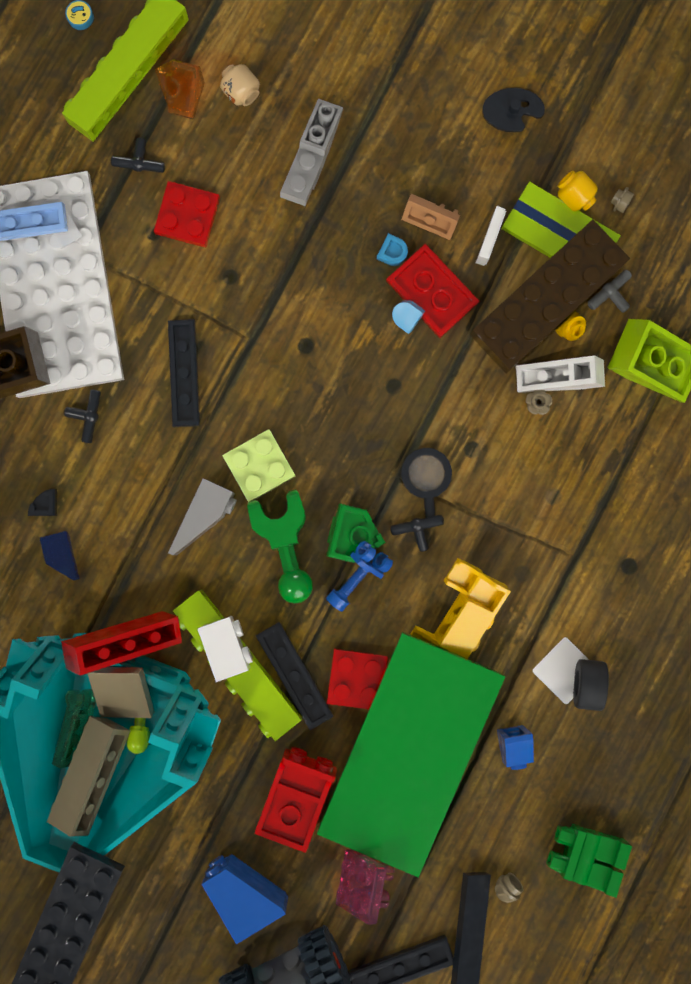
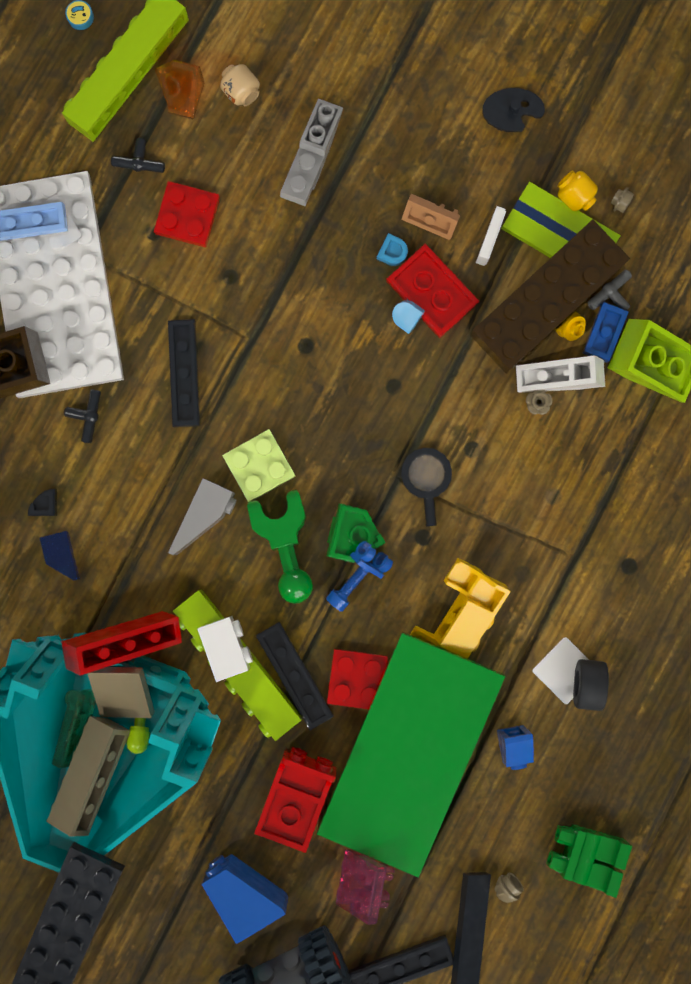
(417, 526): black piece -> none
(605, 332): none -> blue plate

